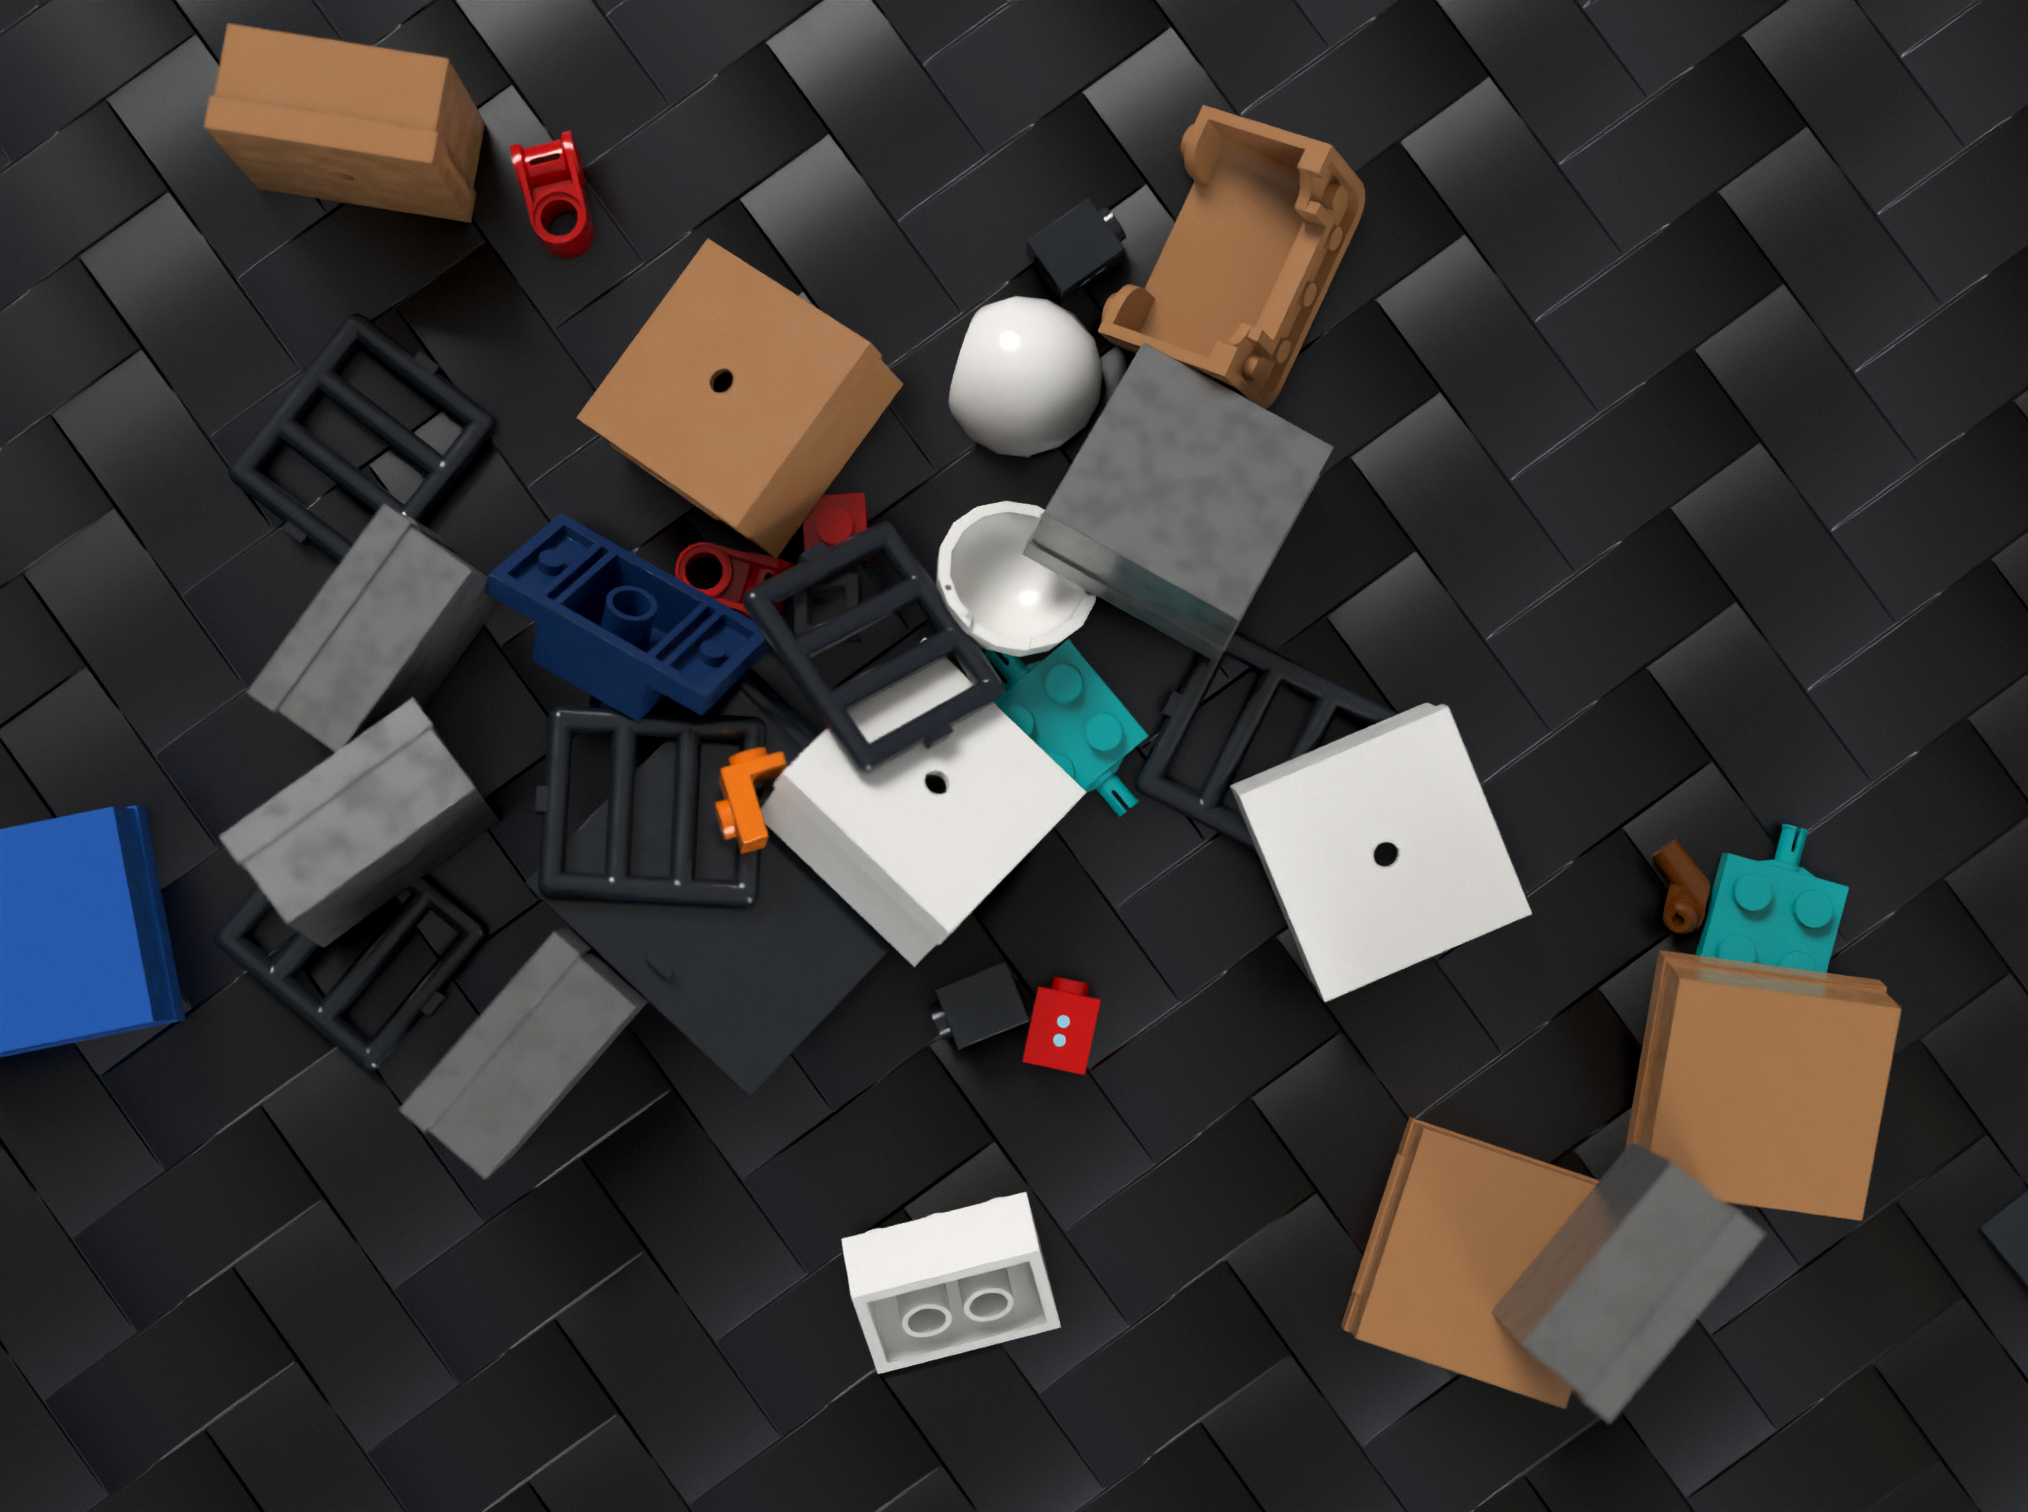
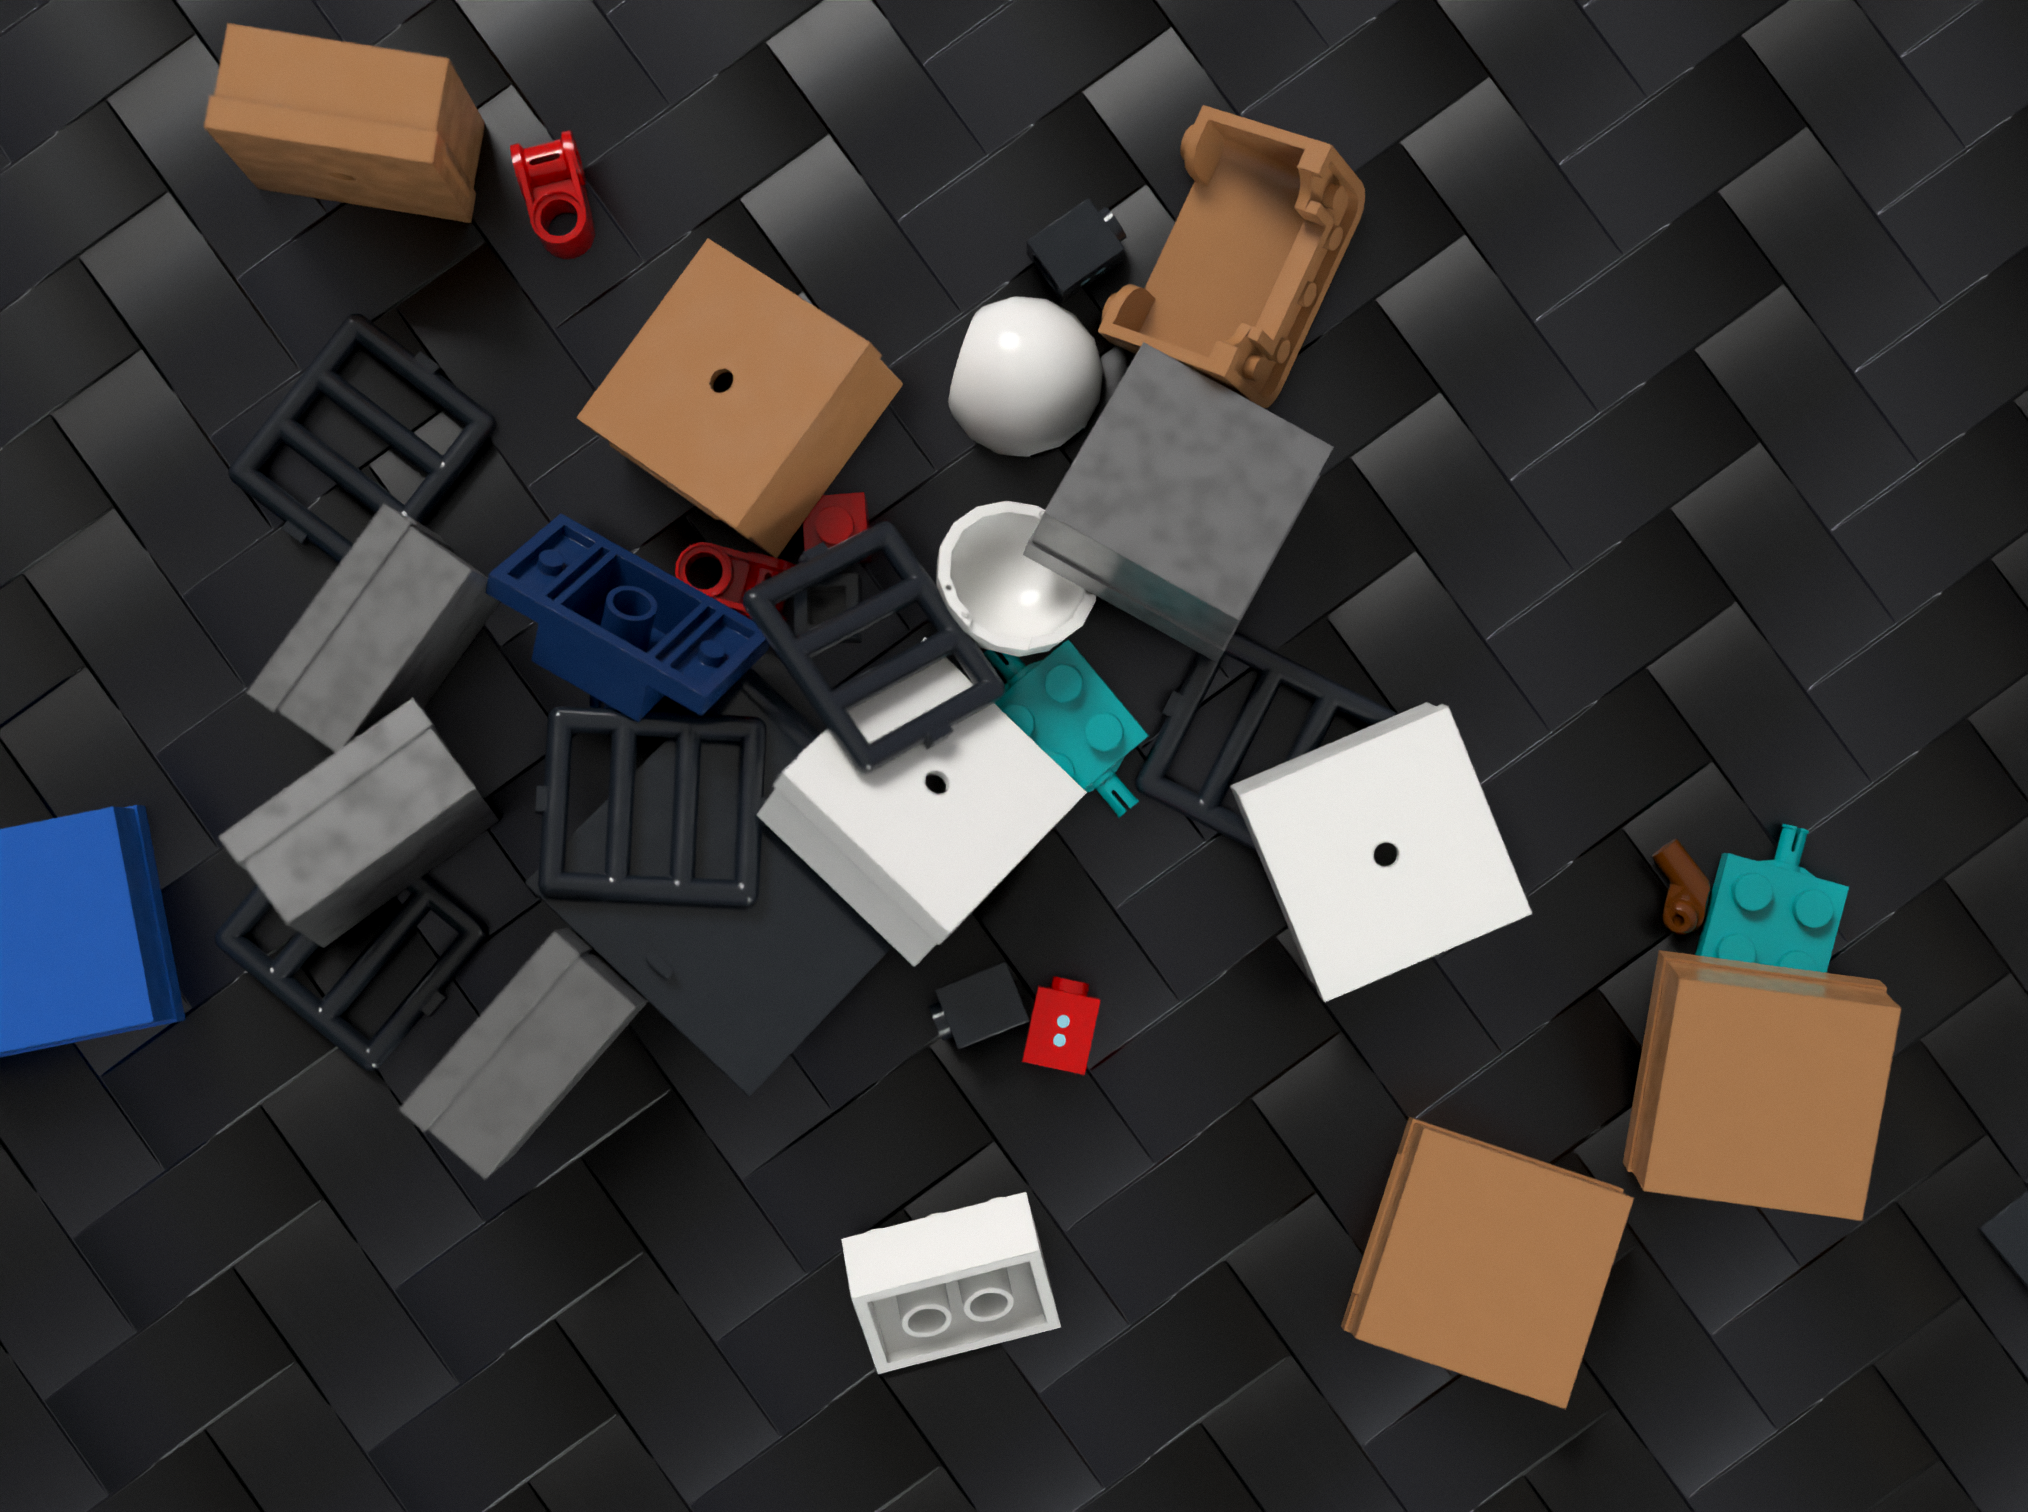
(739, 811): orange bracket -> none
(1626, 1277): flat silver container -> none

